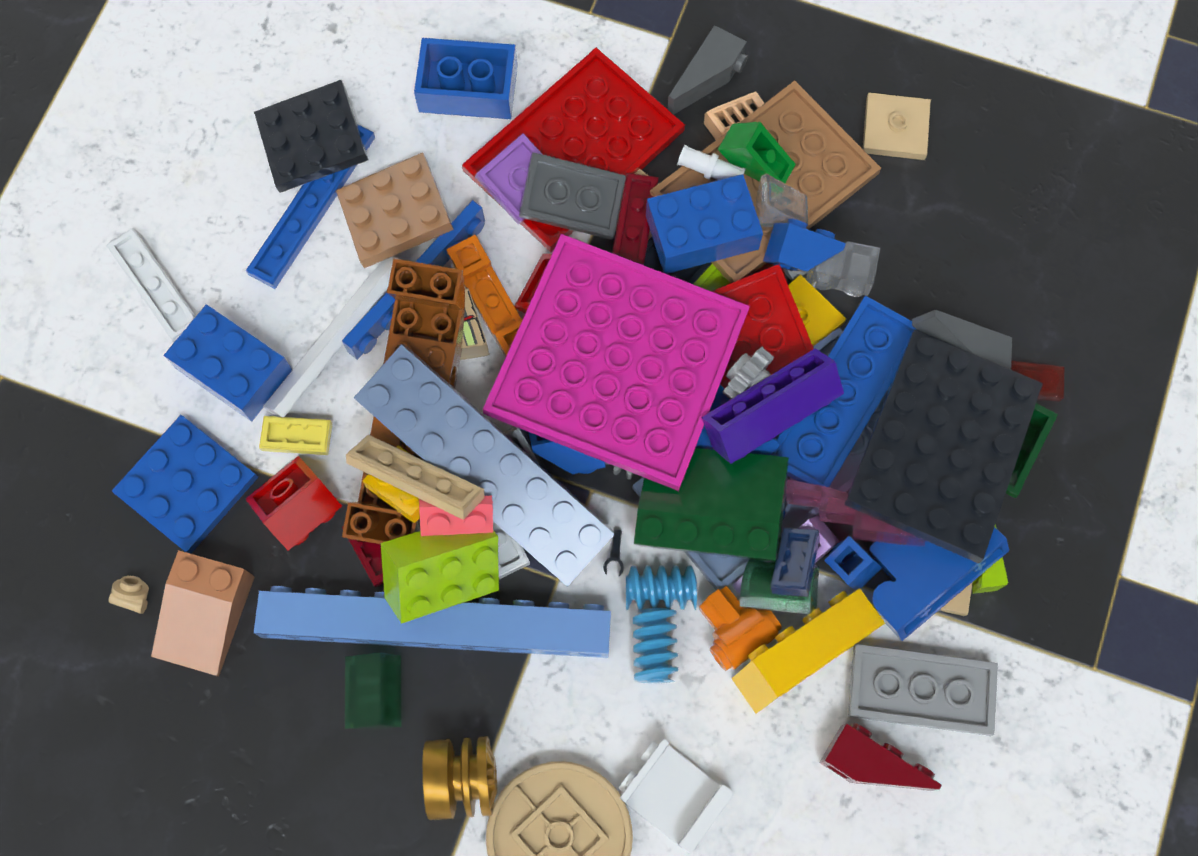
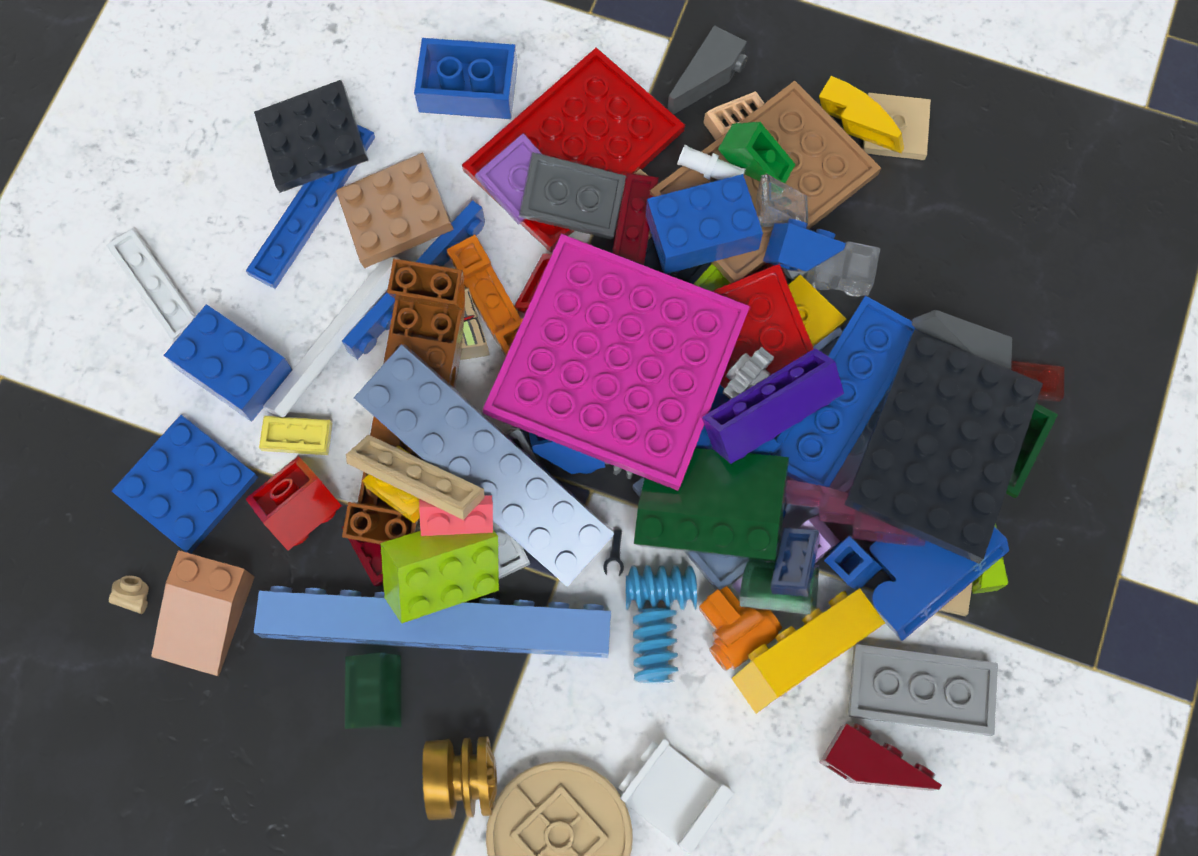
(860, 115): none -> yellow slope

